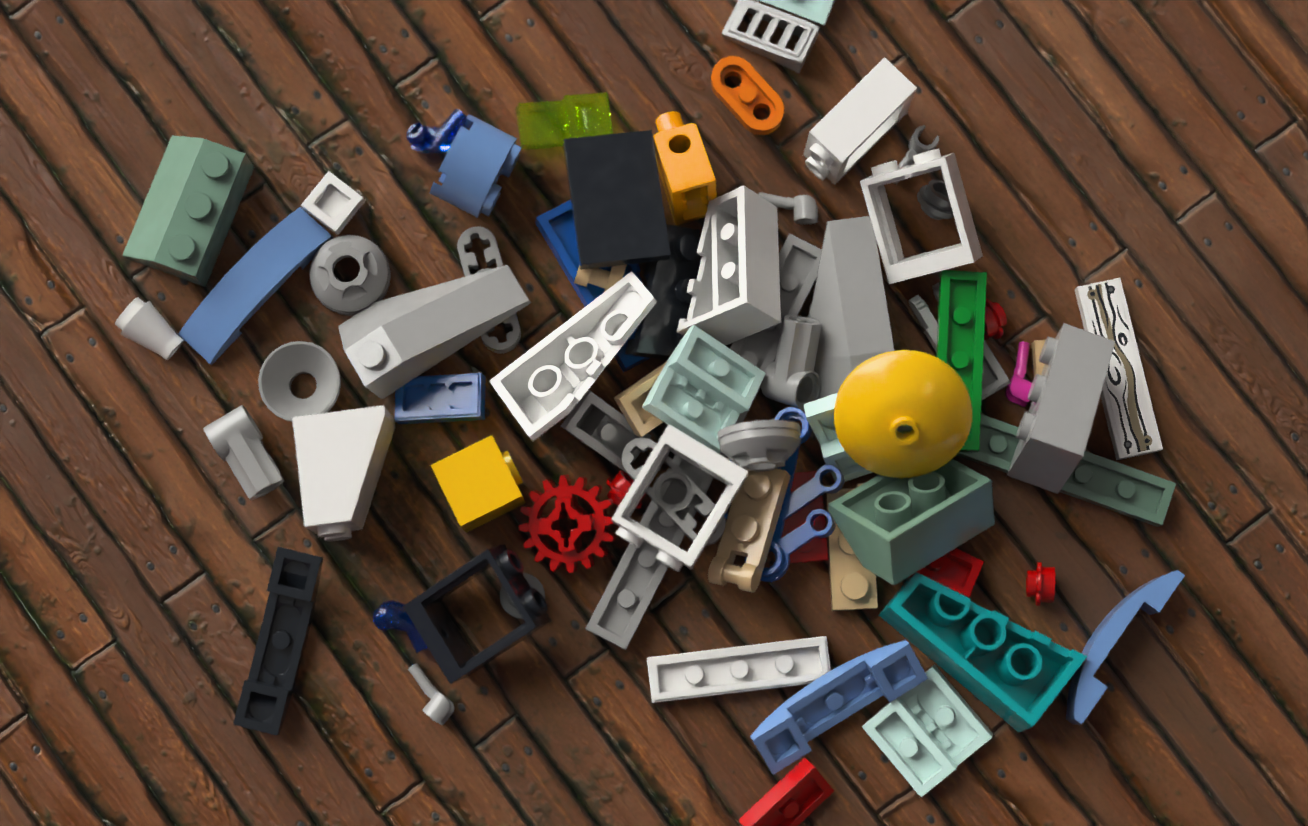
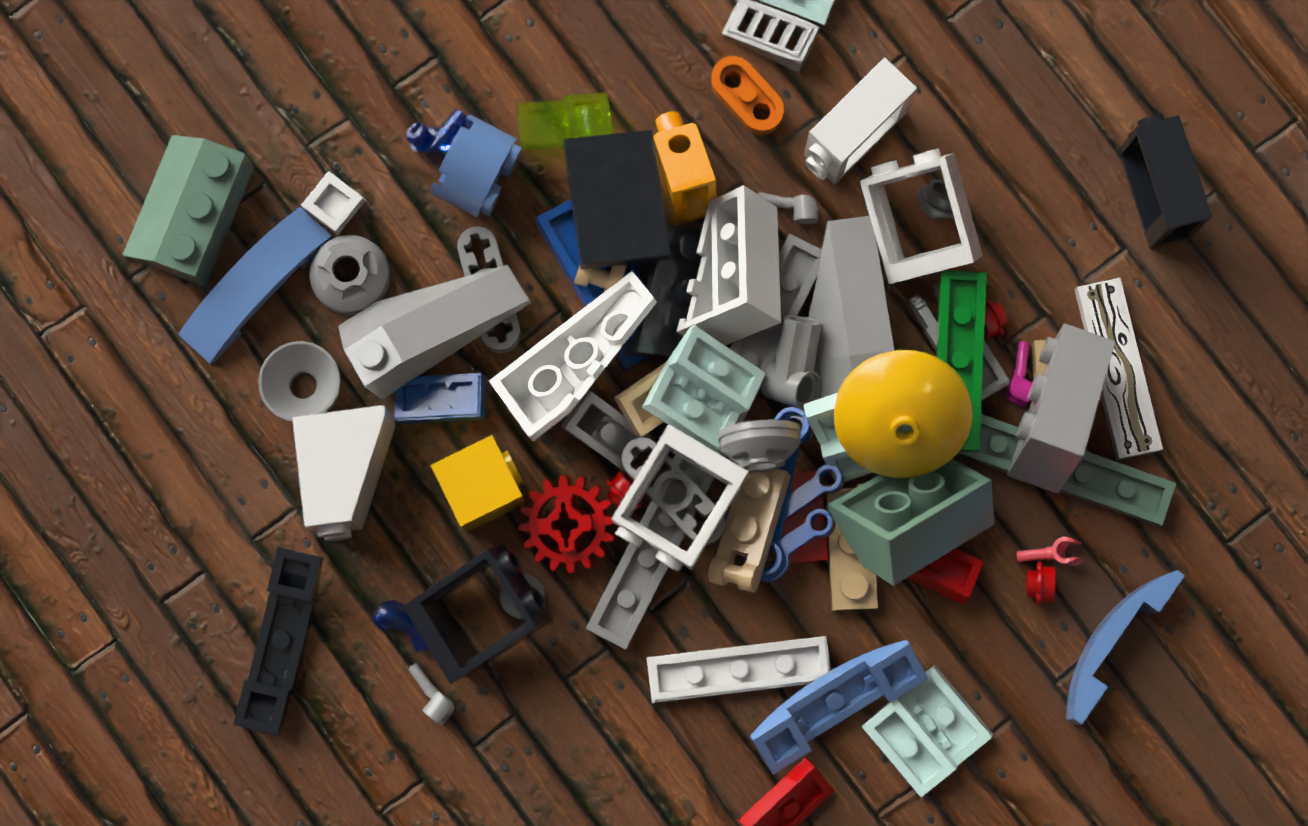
(148, 328): white cone -> none
(240, 444): light grey piece -> none
(916, 147): light grey hand -> none
(983, 650): teal wedge -> none
(1053, 552): none -> coral hand
(1164, 180): none -> black window

